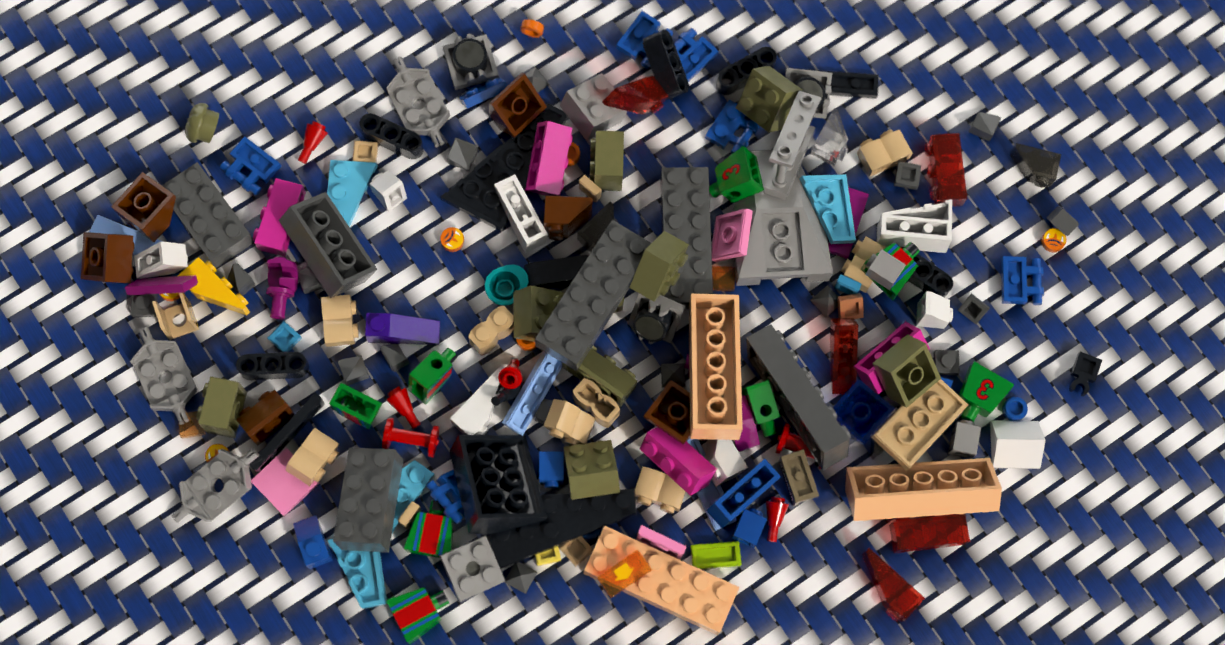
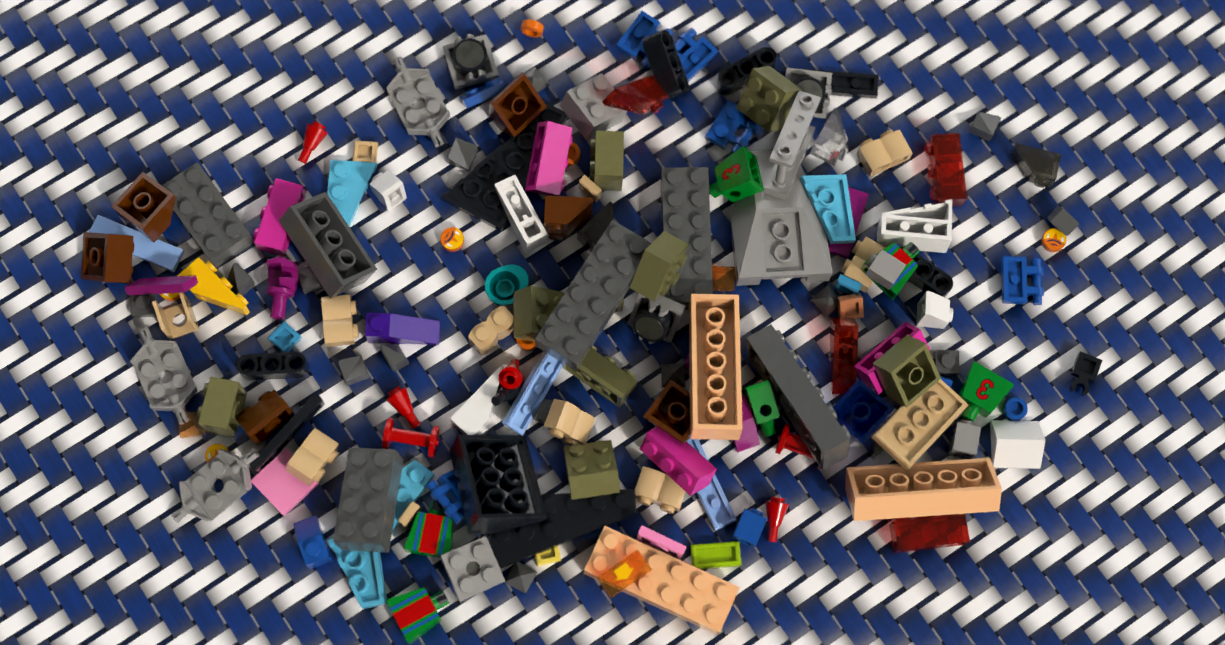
(161, 260): white slope -> none
(201, 123): olive piece -> none
(255, 160): blue plate -> none
(356, 406): green torso -> none
(386, 127): black beam -> none
(431, 374): green torso -> none
(551, 469): blue brick -> none
(554, 272): black beam -> none
(576, 550): tan tile -> none
(590, 398): tan brick -> none
(725, 459): white slope -> none
(731, 235): bright pink tile -> none
(743, 493): blue brick -> none
(798, 477): dark tan panel -> none
(894, 591): clear red slope -> none
(907, 175): dark grey plate -> none
(973, 308): dark grey slope -> none

